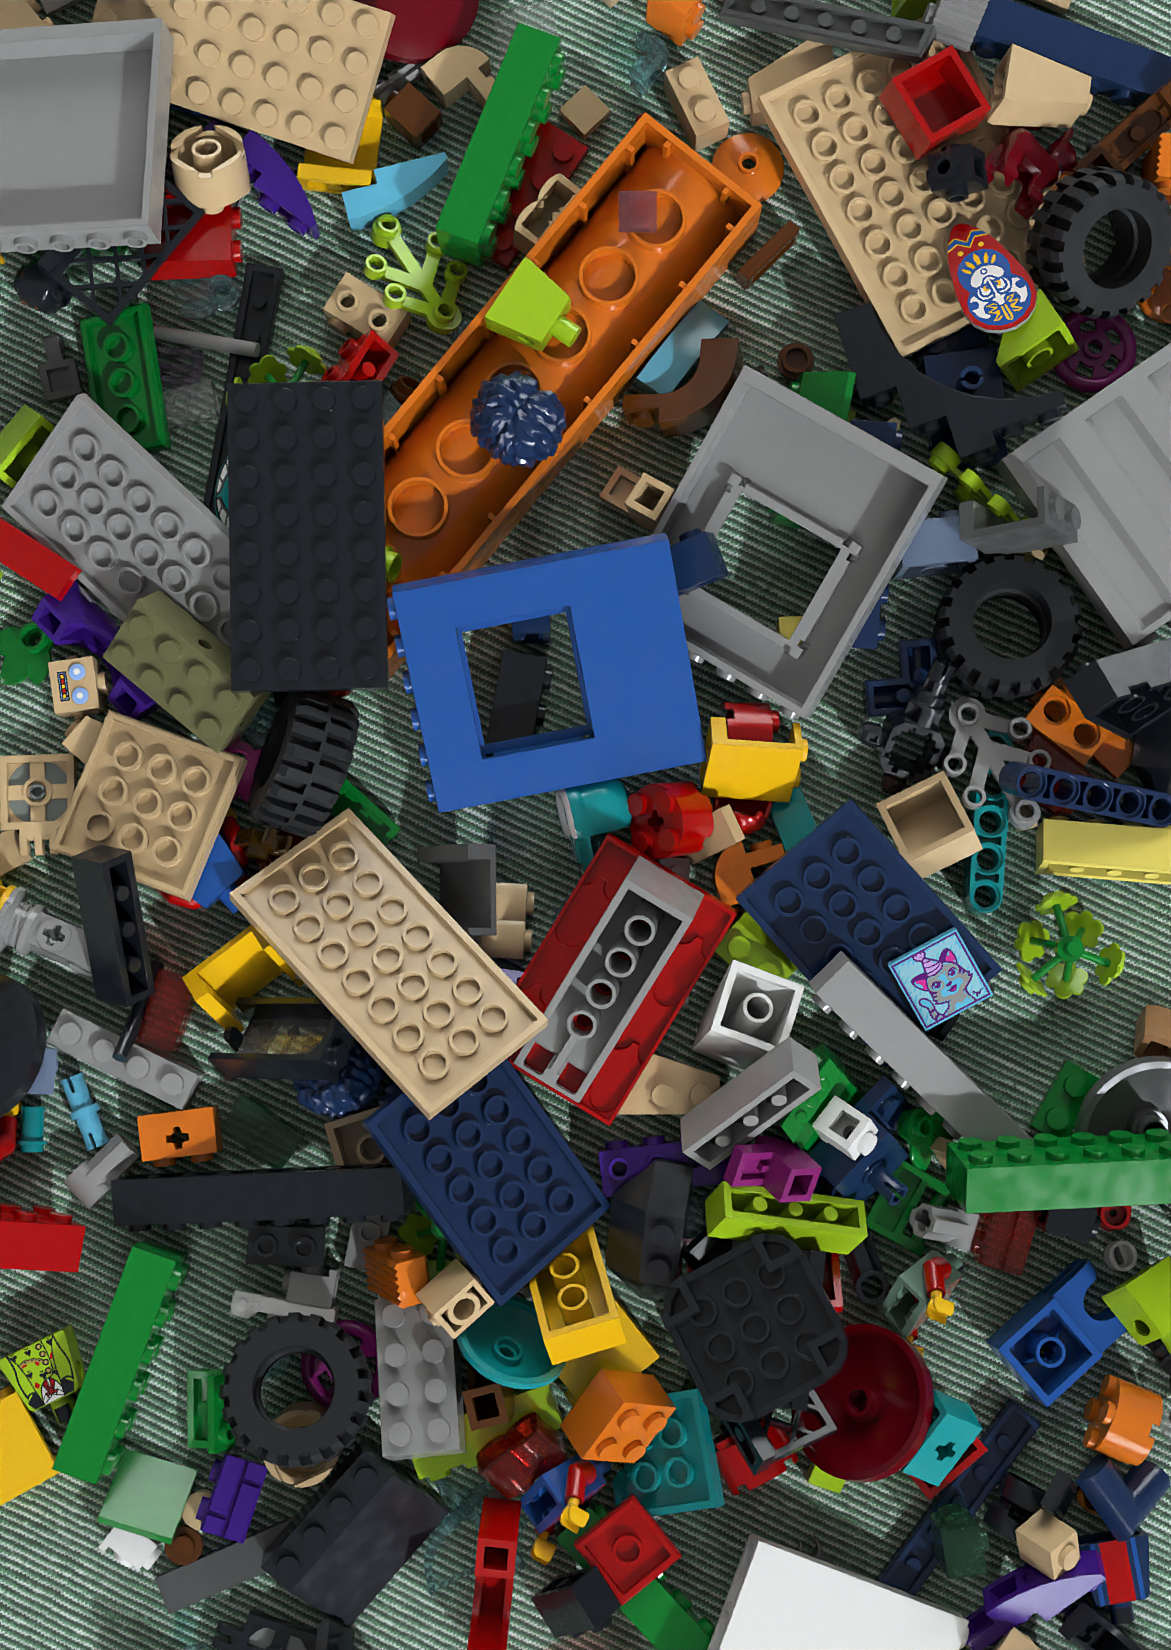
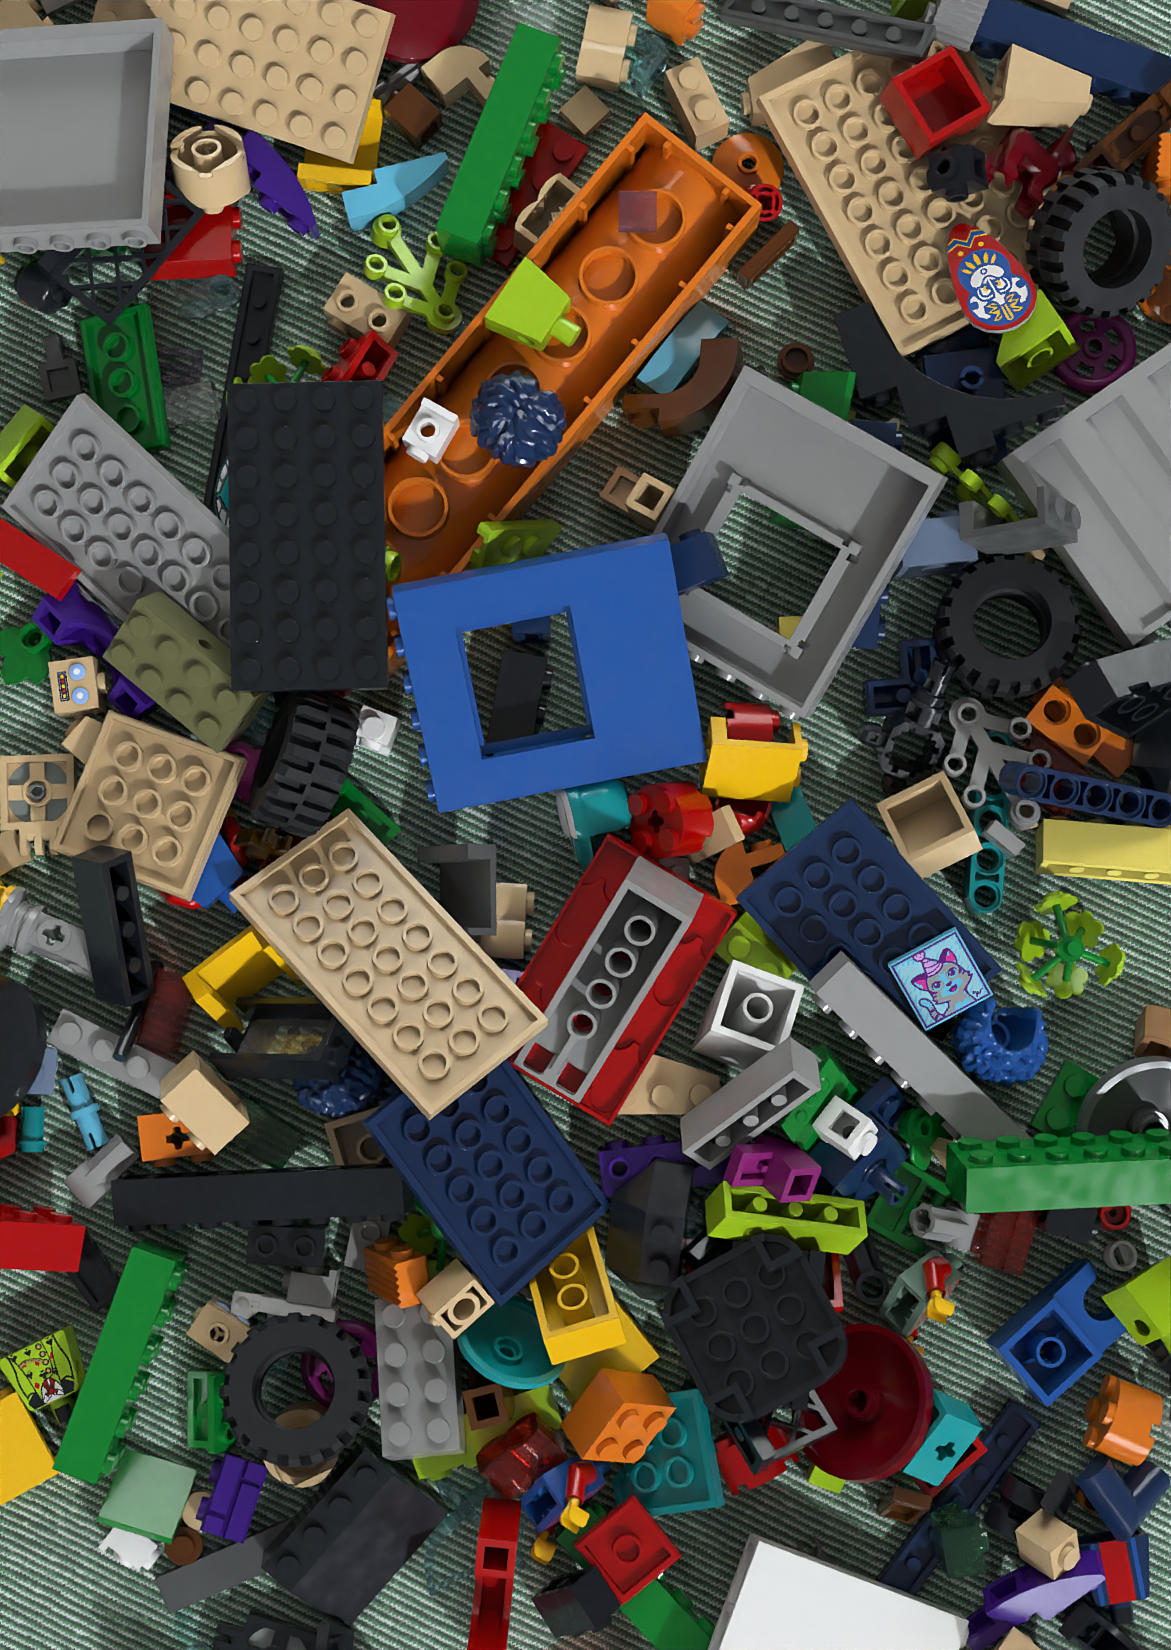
(95, 1276): none -> black tile
(202, 1103): none -> tan piece
(206, 341): light grey bar -> none
(207, 1332): none -> tan head
(377, 730): none -> white brick
(403, 388): reddish brown plate -> none
(431, 447): none -> white brick
(513, 541): none -> lime wing
(605, 47): none -> tan brick
(773, 197): none -> red wheel
(903, 1505): none -> reddish brown tile
(1000, 1044): none -> blue hair
(1002, 839): none -> light grey tile

